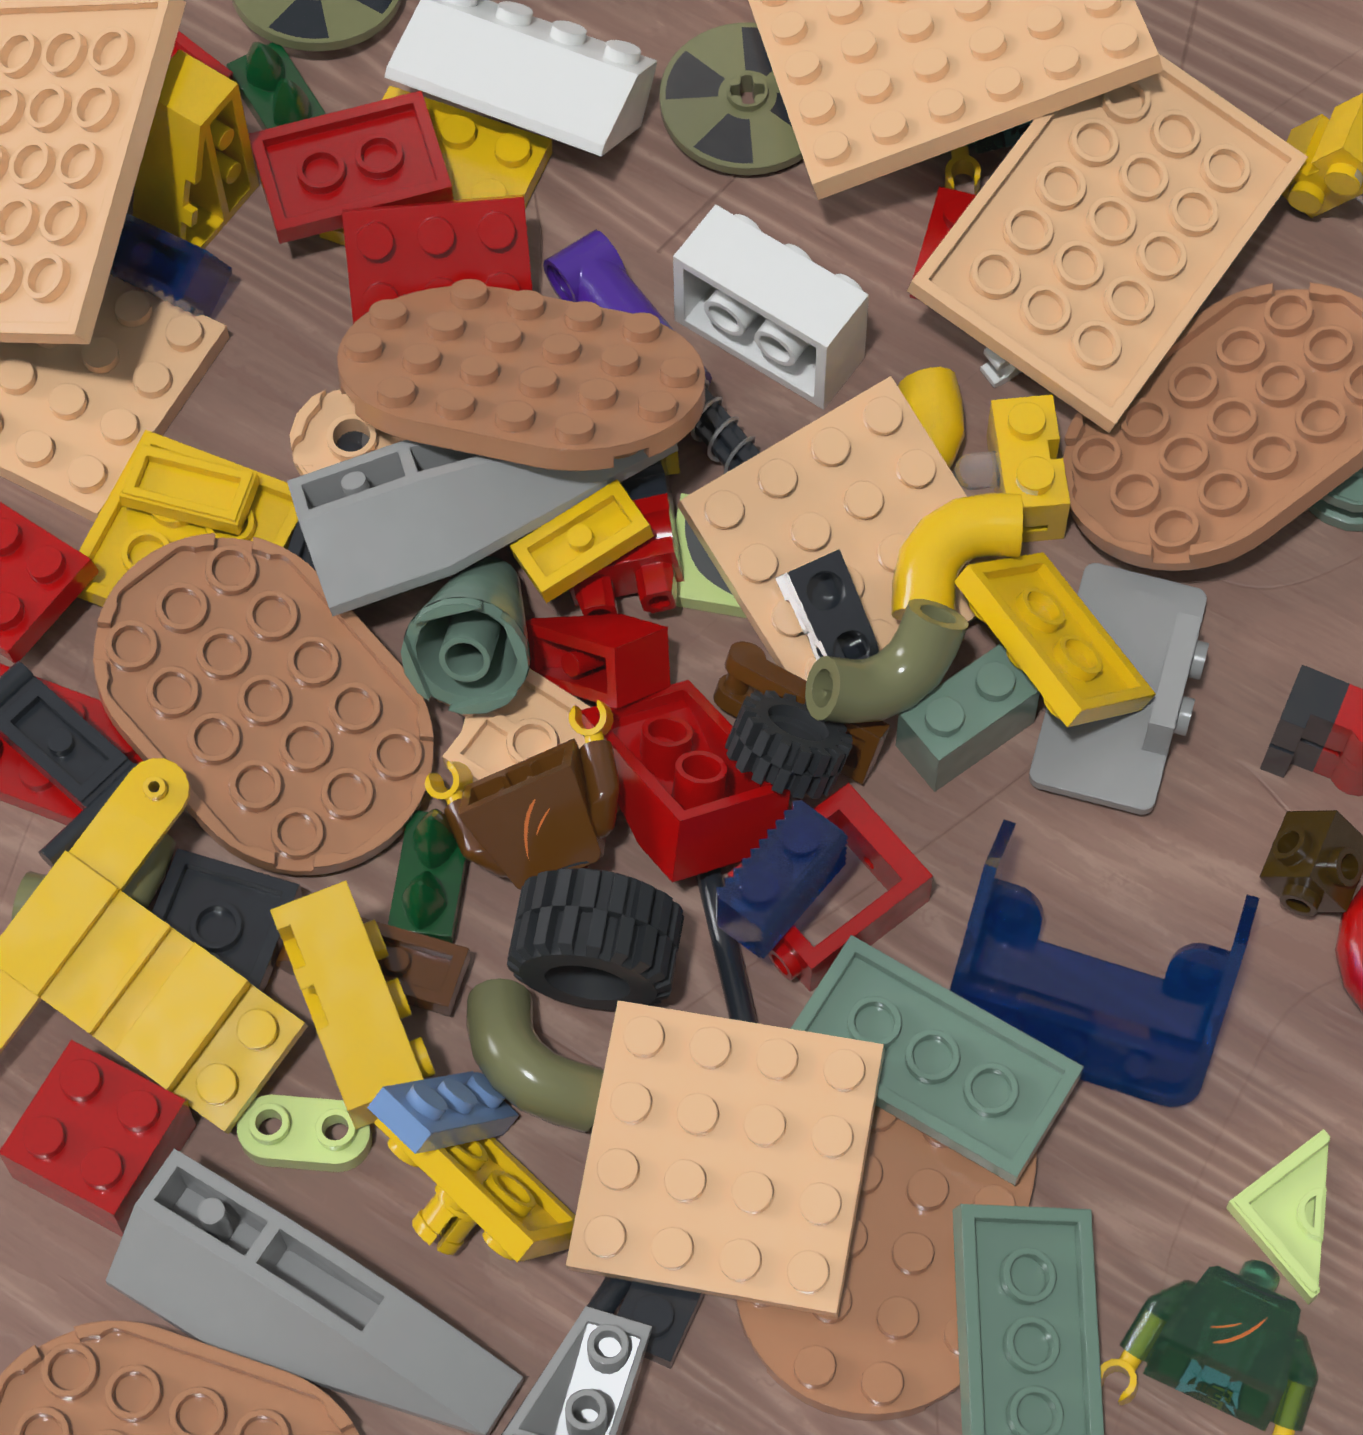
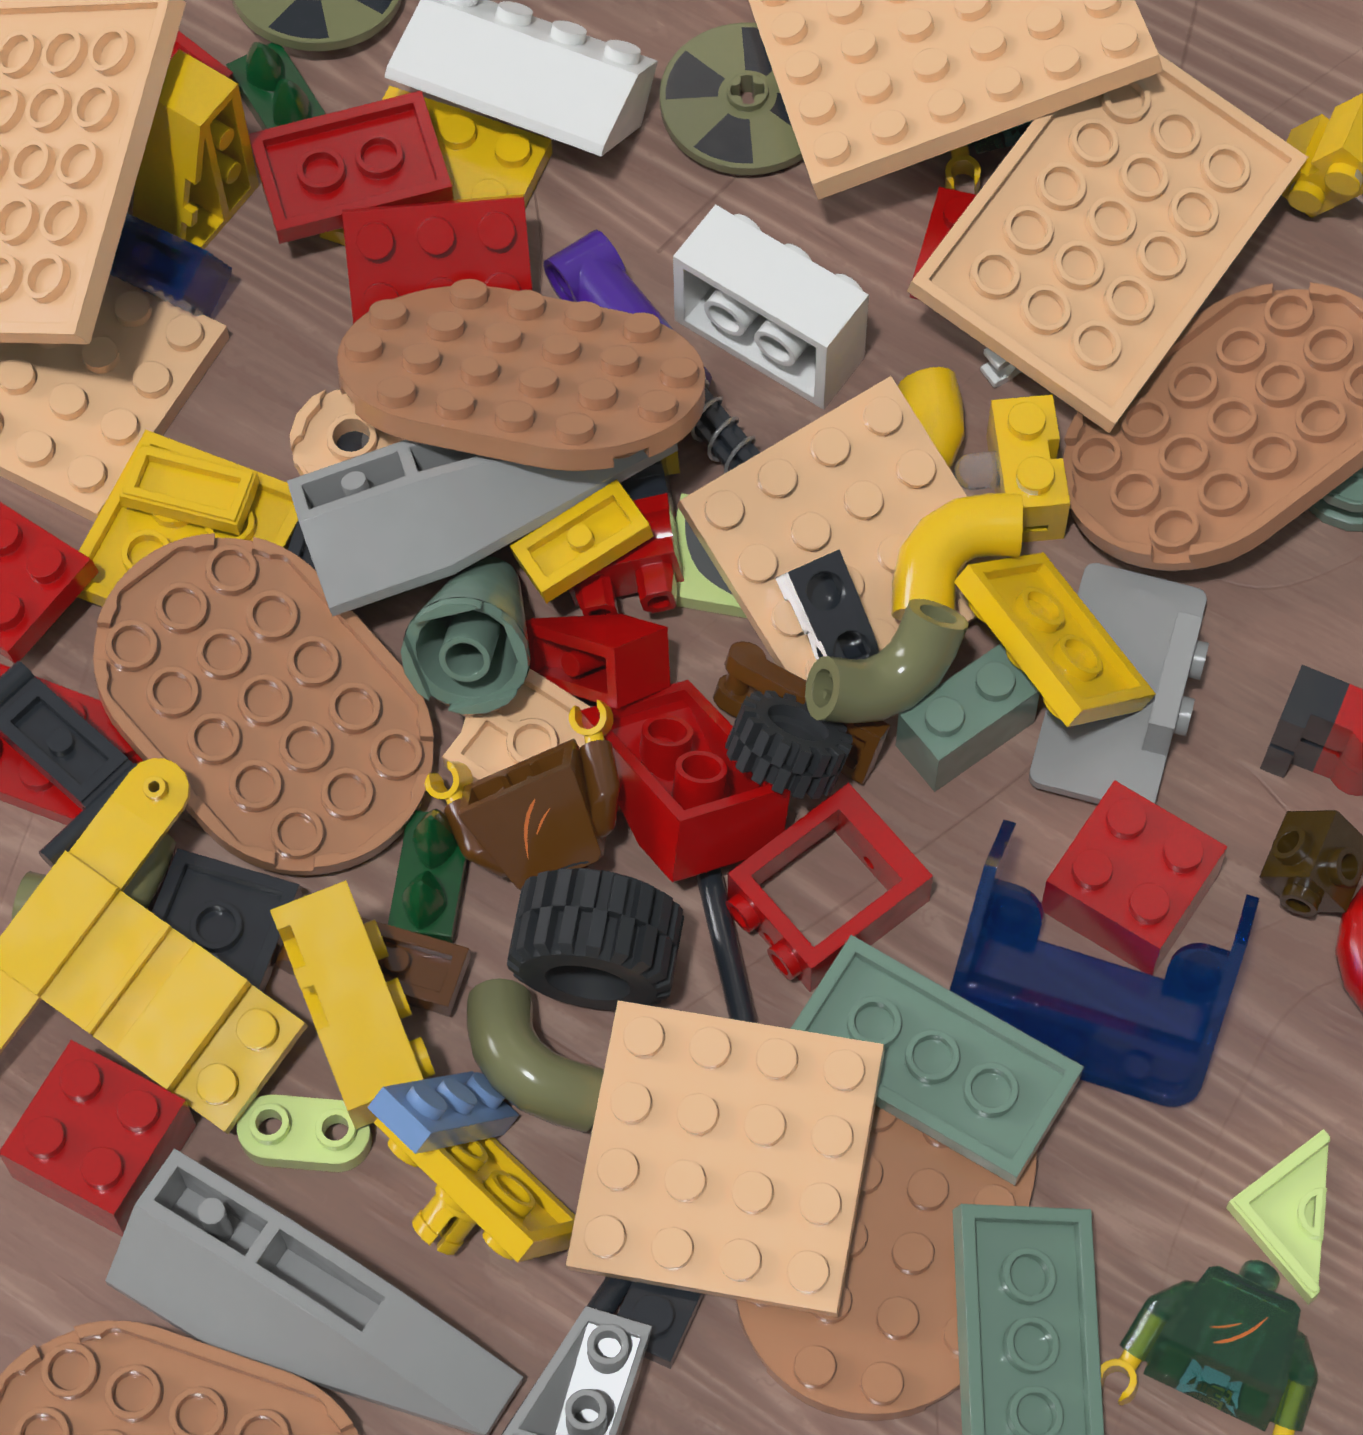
(780, 878): clear blue brick -> none
(1132, 878): none -> red brick

